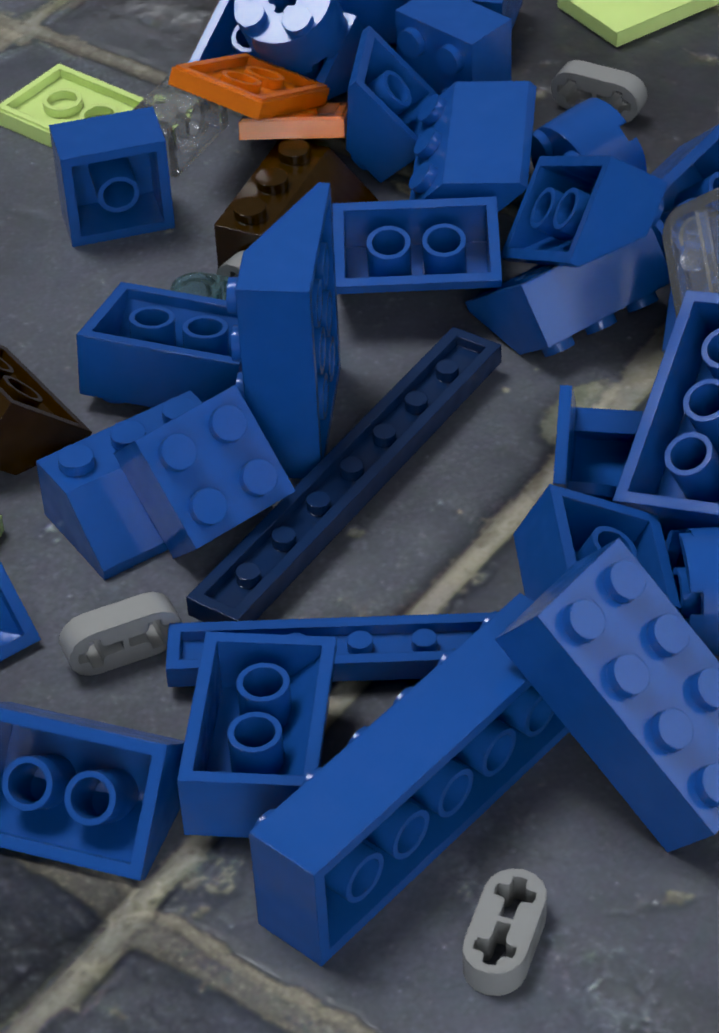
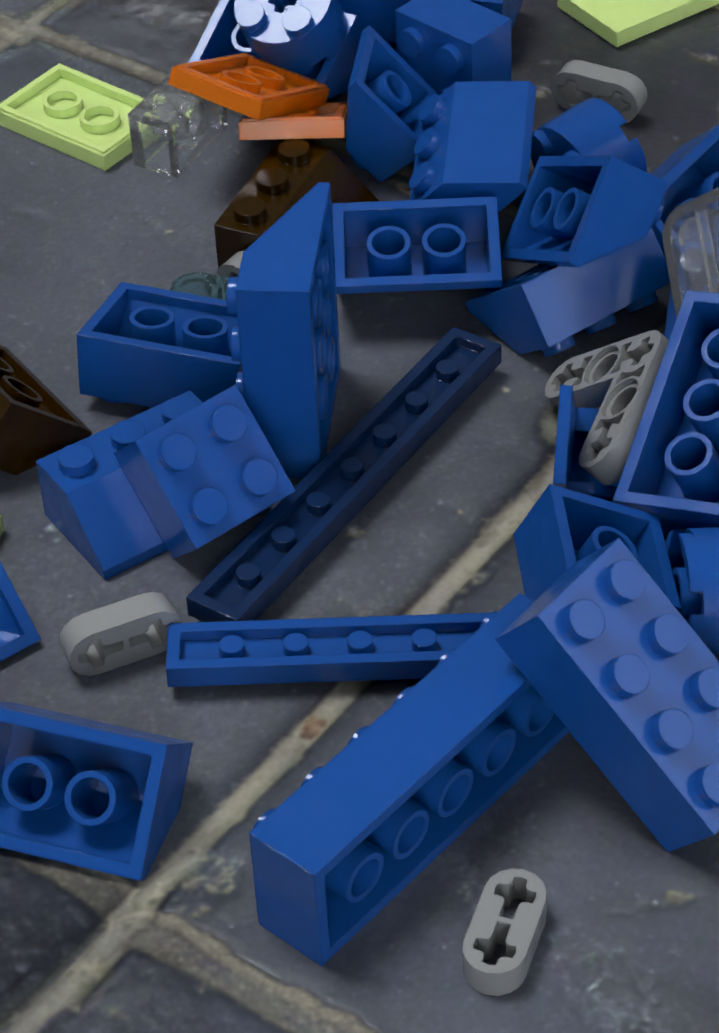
(112, 176): blue brick -> none
(252, 727): blue slope -> none
(620, 382): none -> light grey beam

